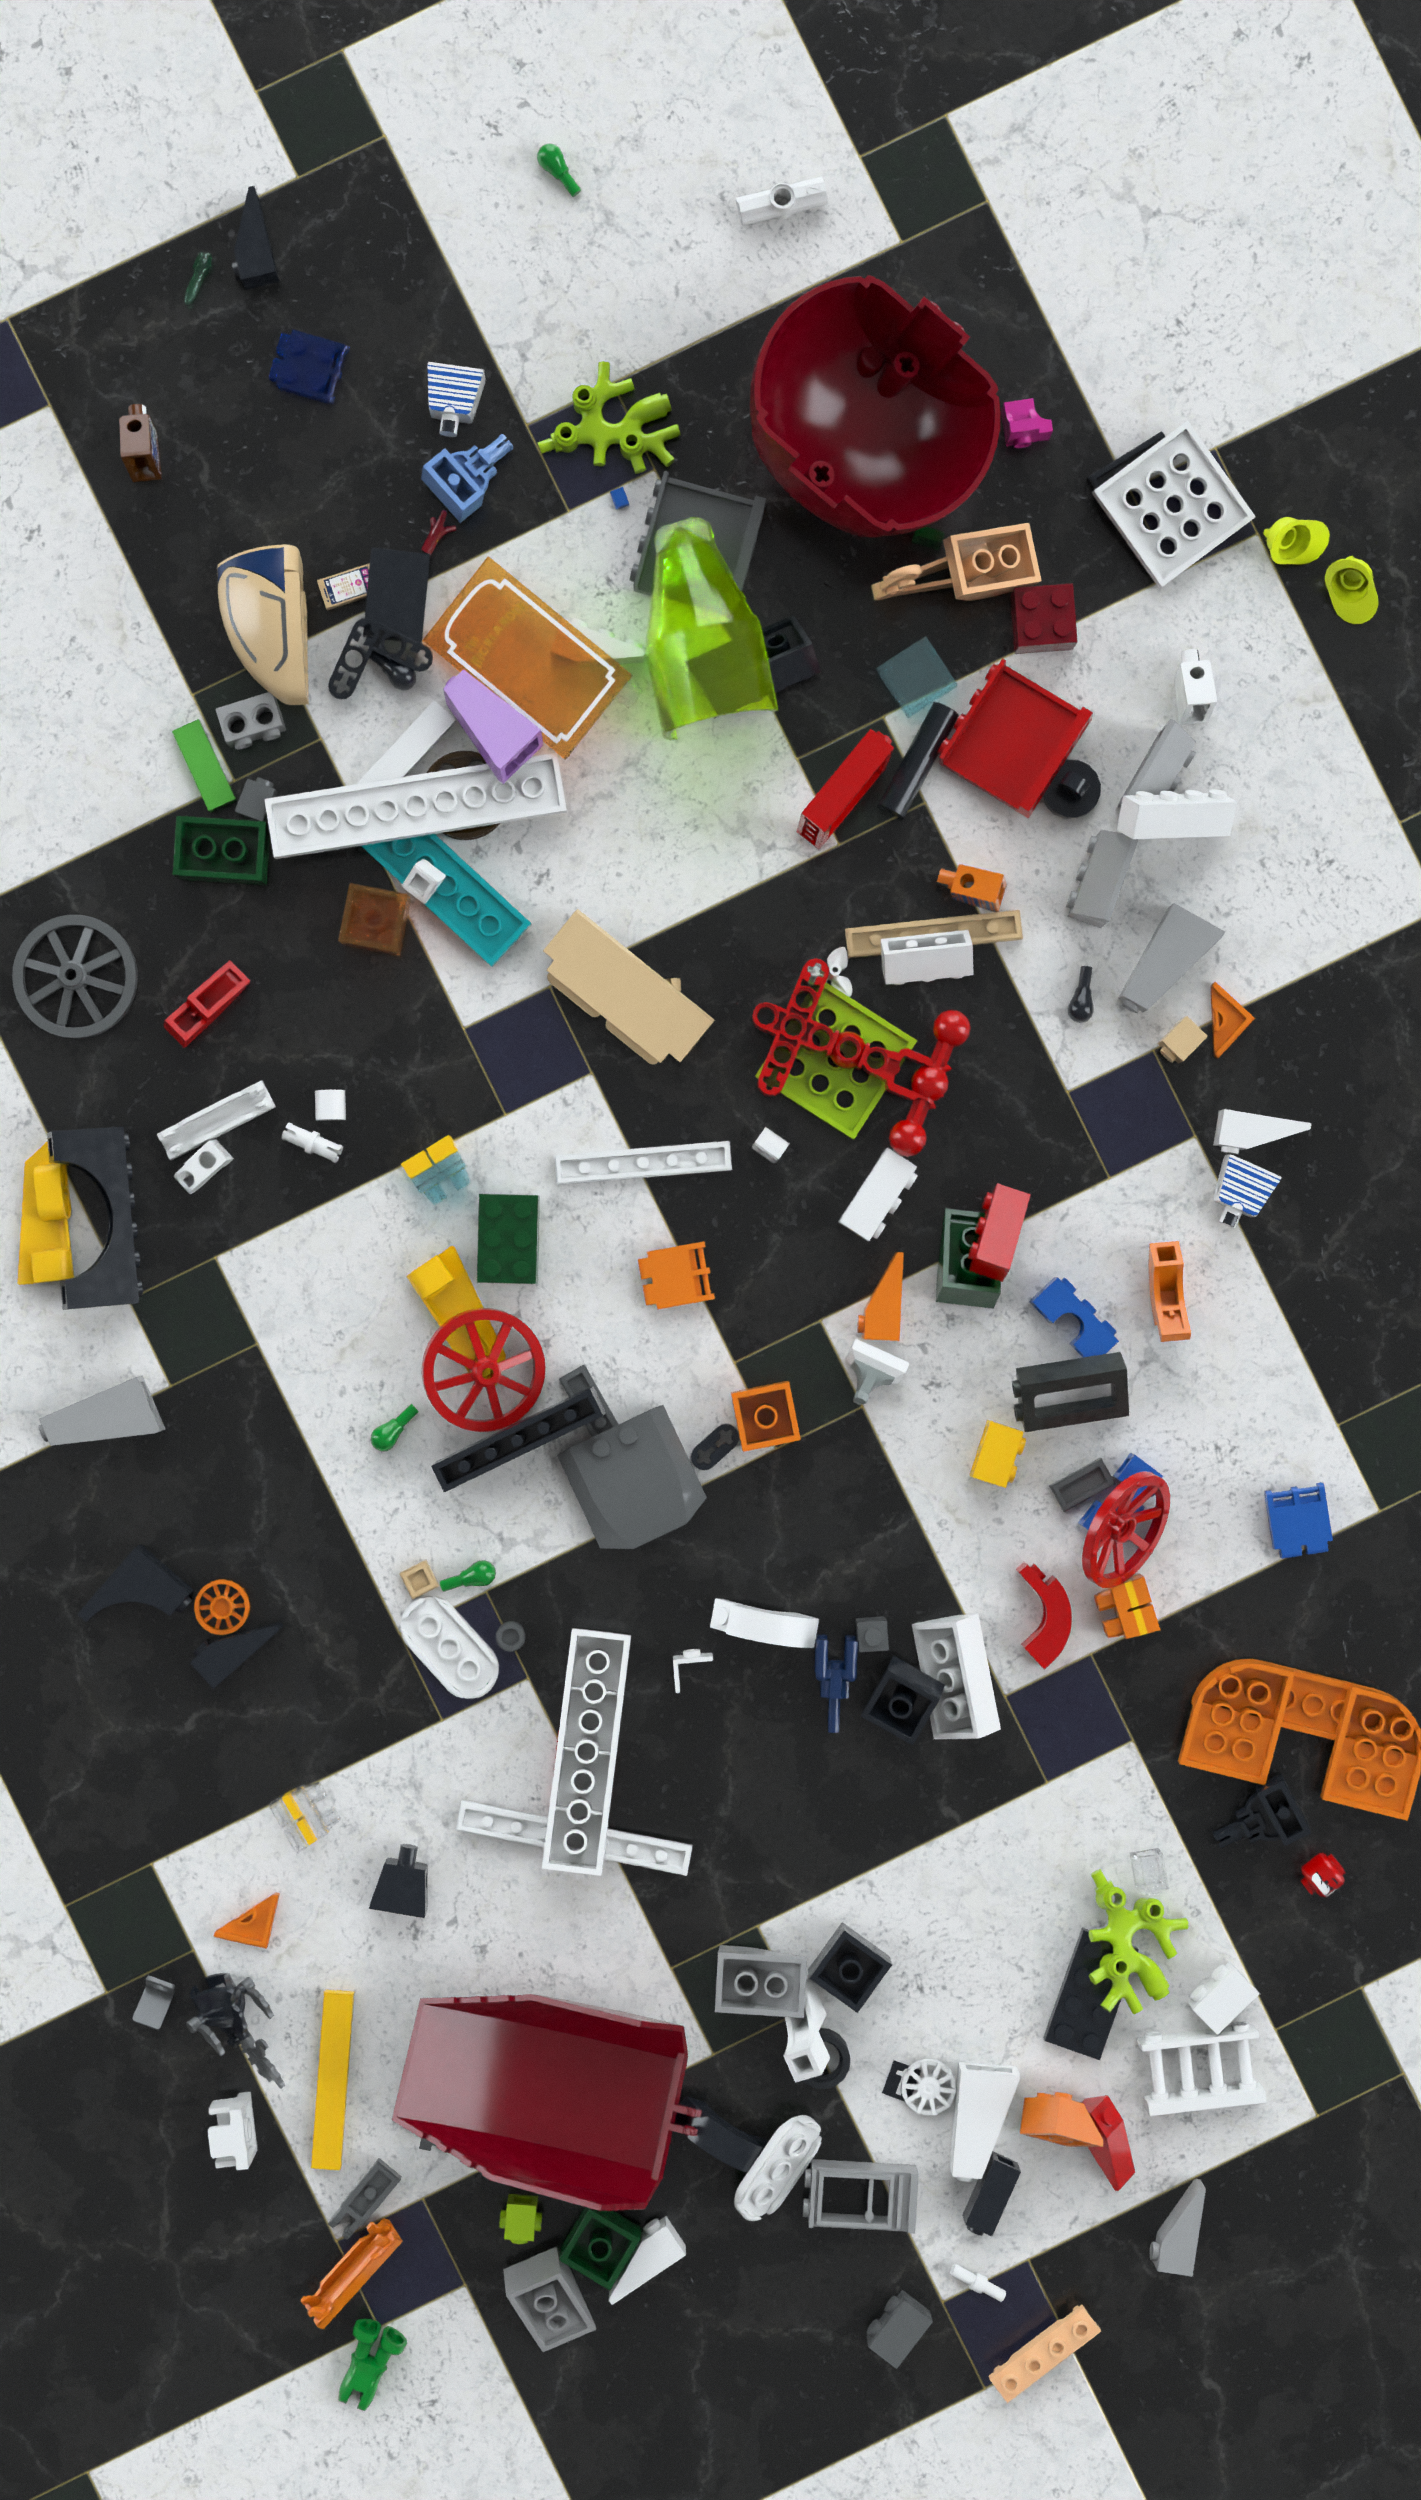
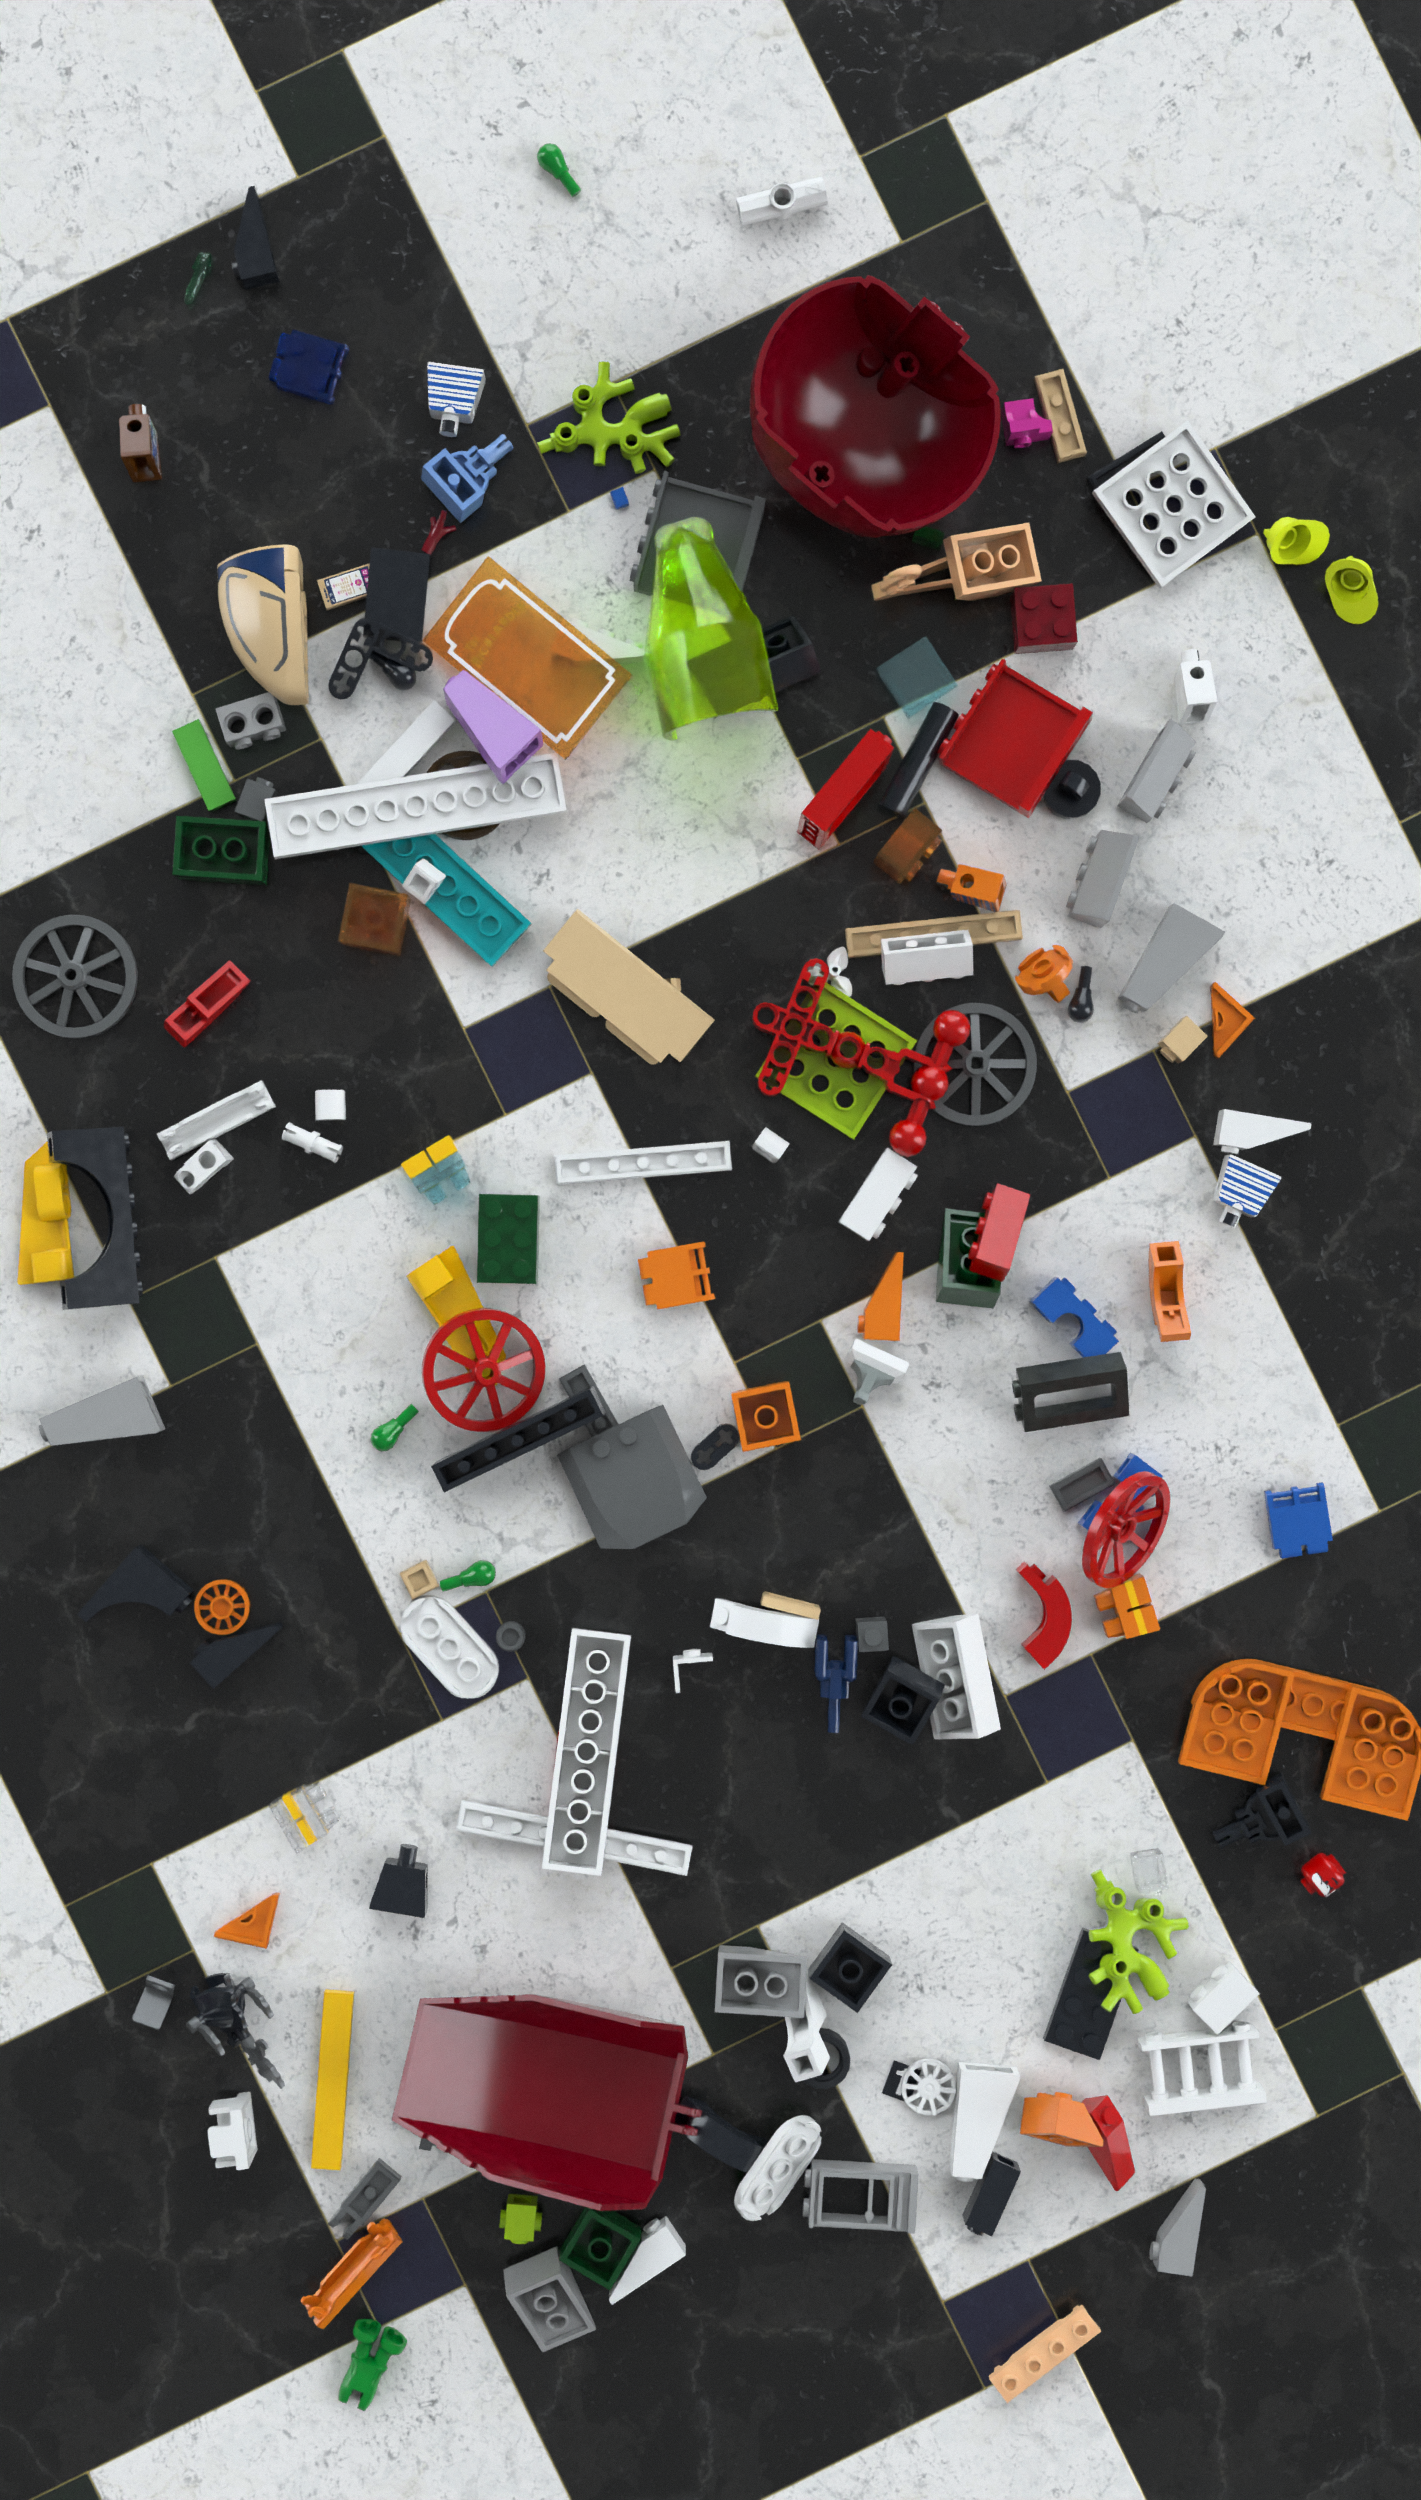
(790, 1605): none -> tan tile
(898, 2328): dark grey brick -> none
(907, 846): none -> clear orange brick
(964, 1064): none -> dark grey wheel
(977, 2282): white bar -> none
(997, 1454): yellow brick -> none
(1045, 973): none -> orange tile
(1059, 407): none -> tan tile
(1177, 814): white brick -> none

